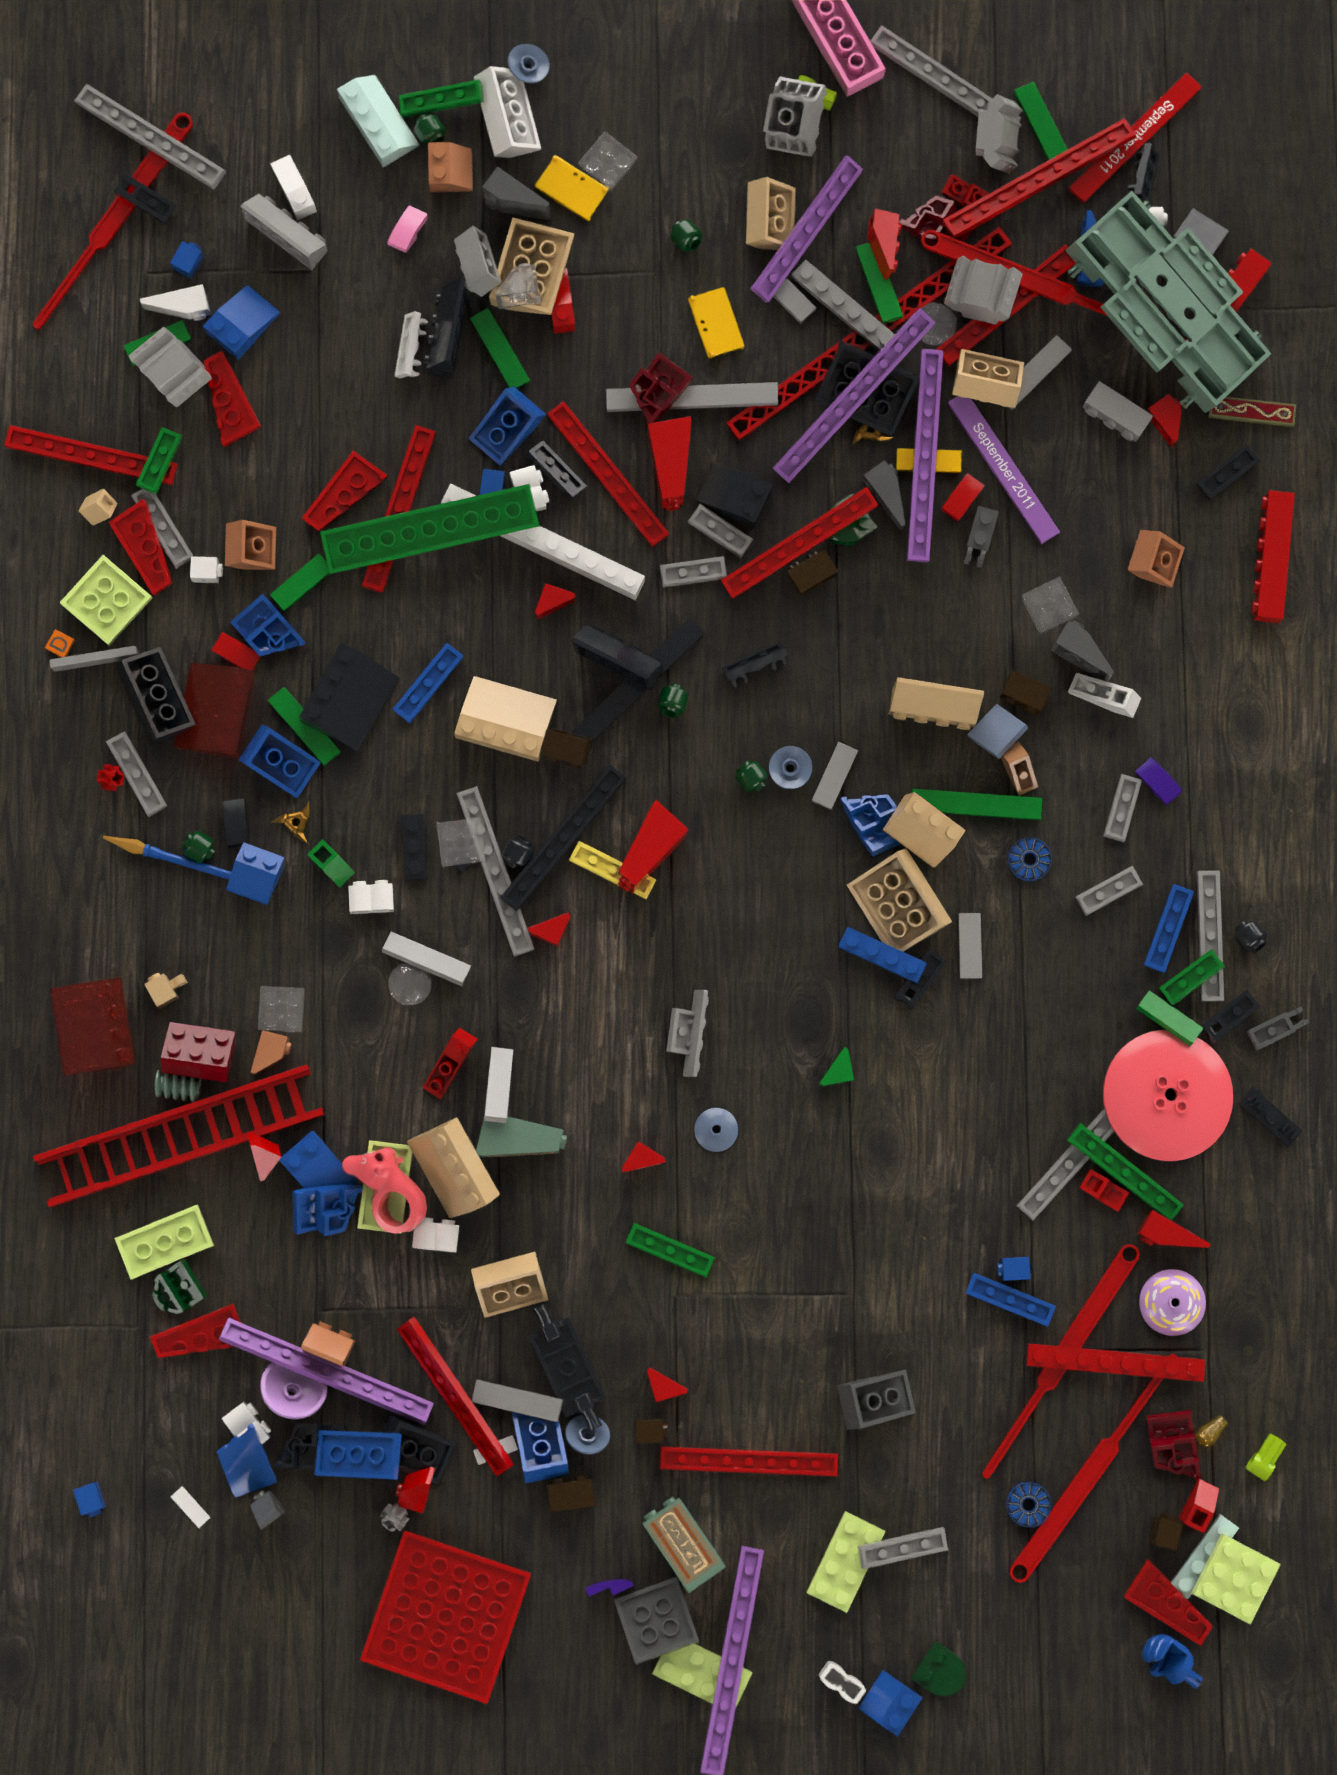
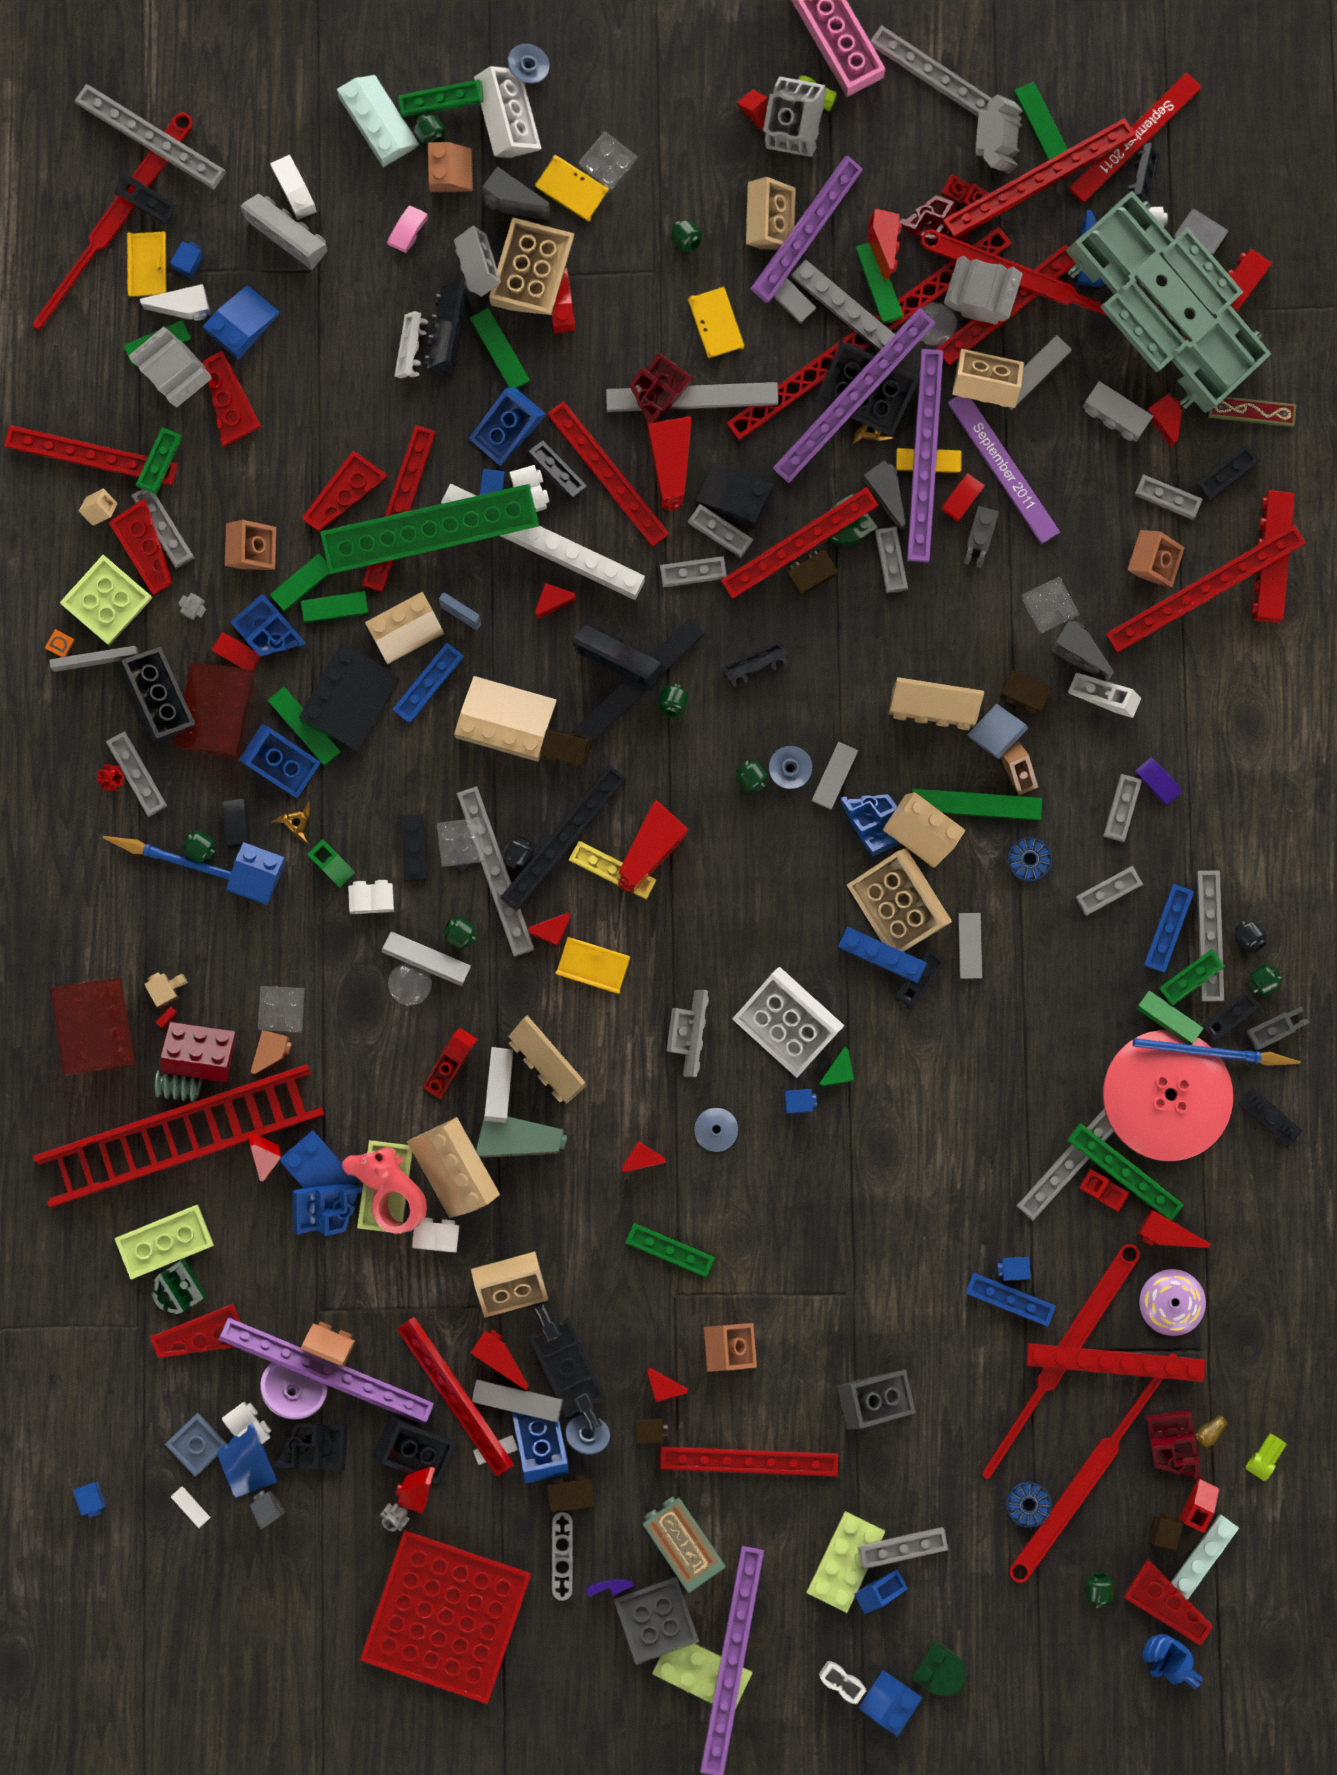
(144, 257): none -> yellow door
(169, 1016): none -> red tile
(192, 606): none -> light grey gear
(196, 1444): none -> sand blue tile
(205, 569): white brick -> none
(334, 607): none -> green tile
(358, 1454): blue plate -> none
(404, 628): none -> tan slope
(459, 933): none -> dark green head
(460, 611): none -> sand blue tile
(496, 1354): none -> red slope
(519, 287): clear slope -> none
(547, 1060): none -> tan slope
(558, 1555): none -> light grey beam
(590, 966): none -> yellow door
(730, 1347): none -> nougat slope
(755, 107): none -> red slope
(788, 1022): none -> white slope
(799, 1101): none -> blue brick
(880, 1591): none -> blue slope
(891, 560): none -> light grey tile
(1099, 1590): none -> dark green head
(1168, 497): none -> light grey tile
(1205, 588): none -> red plate
(1235, 1578): yellowish green plate -> none
(1265, 979): none -> dark green head
(1266, 1058): none -> blue piece

